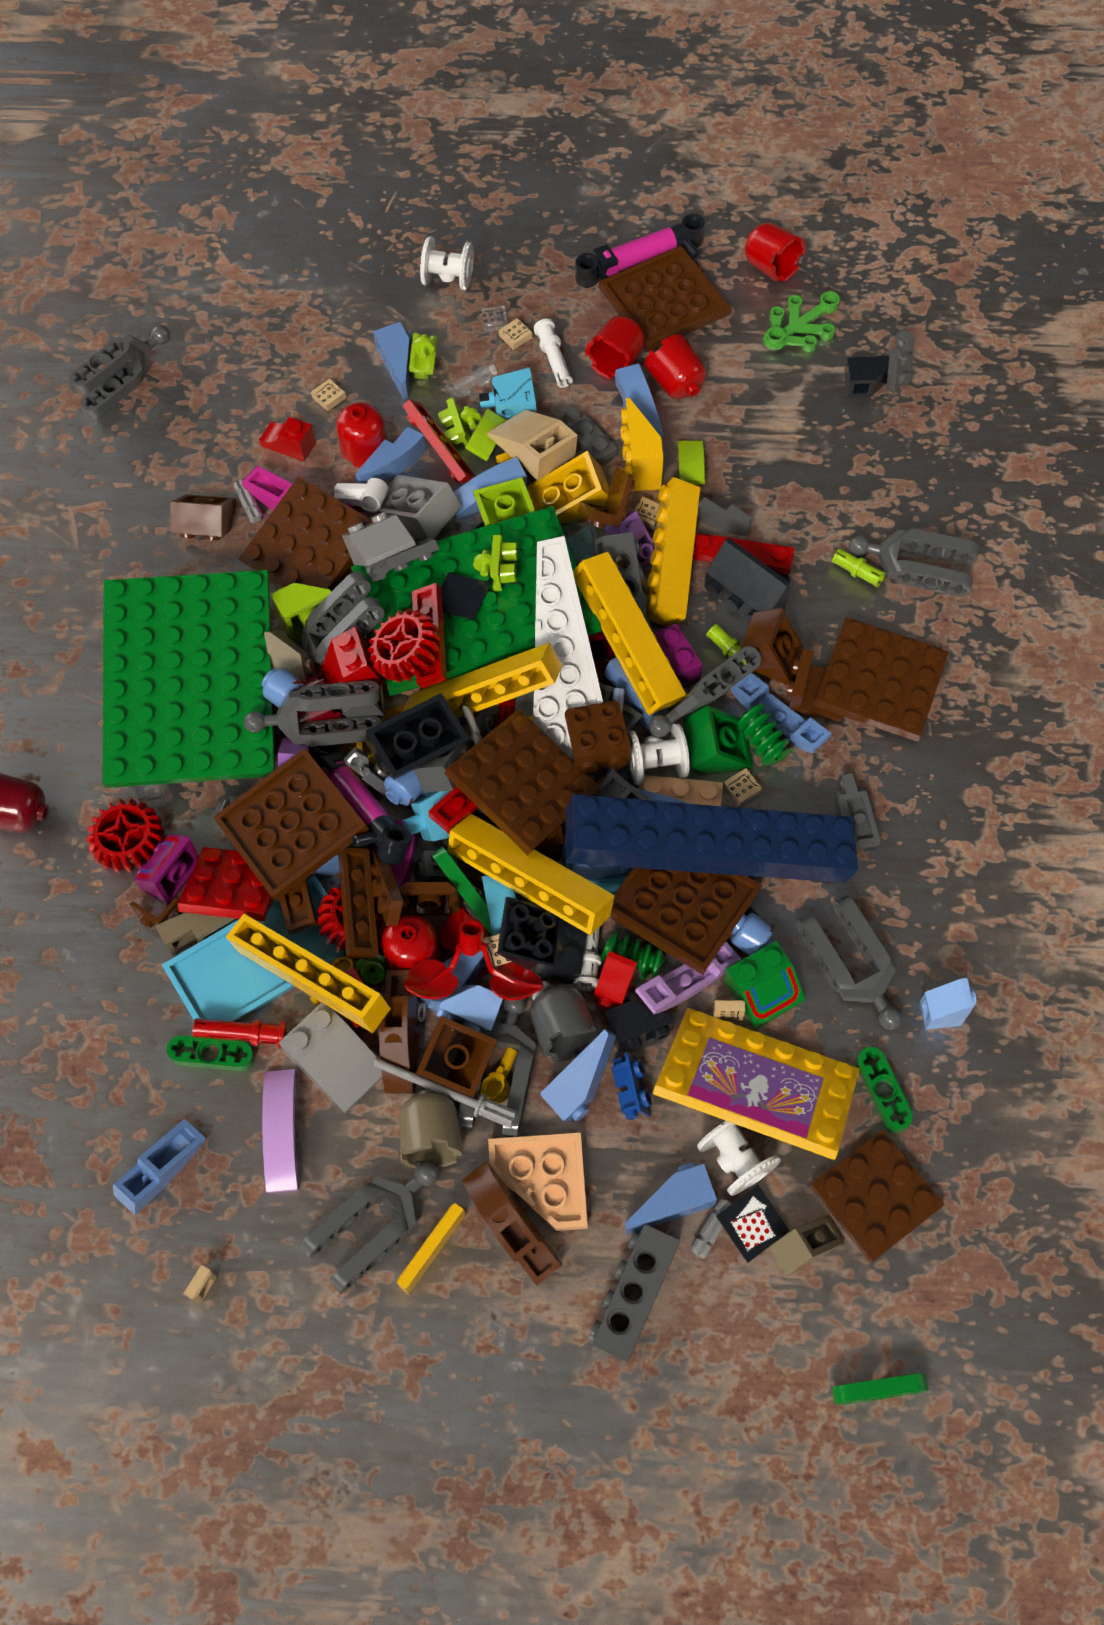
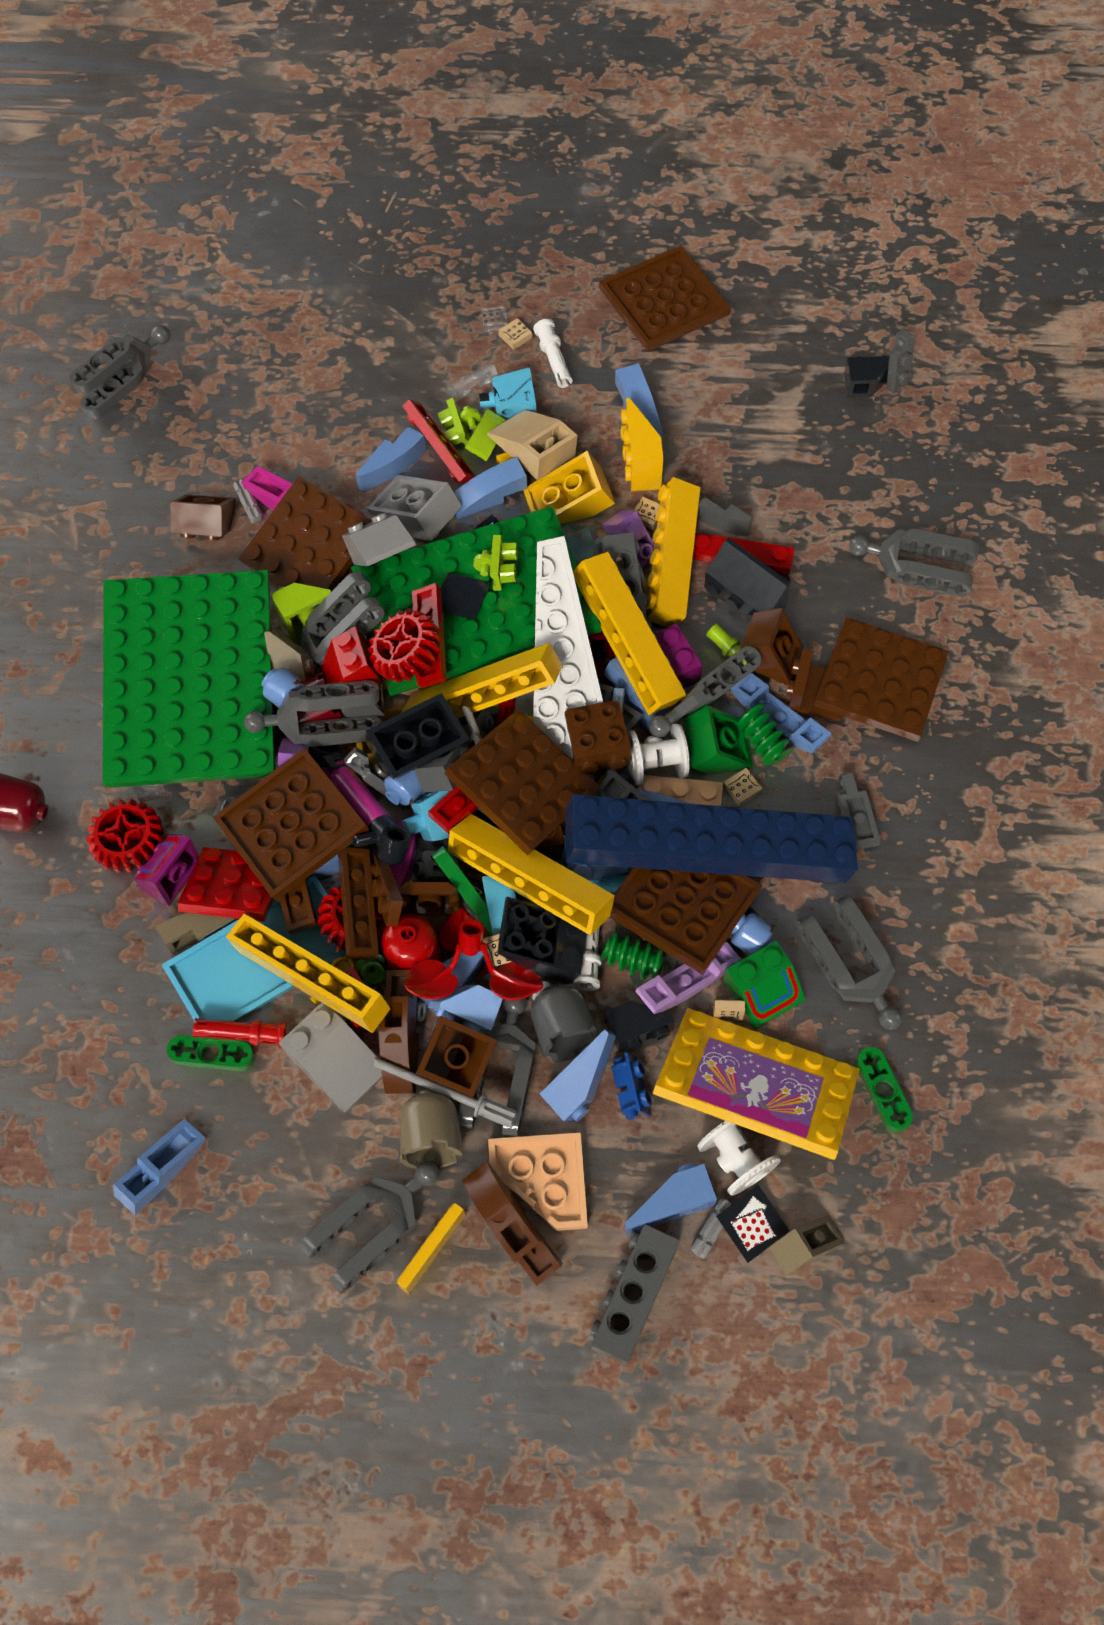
(149, 919): reddish brown bracket -> none
(200, 1284): tan tile -> none
(279, 1131): lavender slope -> none
(291, 438): red arch -> none
(328, 395): tan tile -> none
(359, 432): red cylinder -> none
(368, 495): white piece -> none
(395, 350): medium blue slope -> none
(422, 550): dark grey hinge -> none
(423, 355): lime hips -> none
(447, 265): white hose -> none
(496, 1085): yellow plate -> none
(503, 501): lime slope -> none
(589, 436): dark grey hinge -> none
(608, 262): piece -> none
(615, 346): red cylinder -> none
(615, 507): reddish brown bracket -> none
(615, 981): red slope -> none
(676, 367): red cylinder -> none
(691, 462): lime slope -> none
(774, 251): red cylinder -> none
(777, 337): bright green plant -> none
(858, 567): lime pin -> none
(876, 1196): reddish brown plate -> none
(880, 1389): green beam -> none
(947, 1004): light blue slope -> none

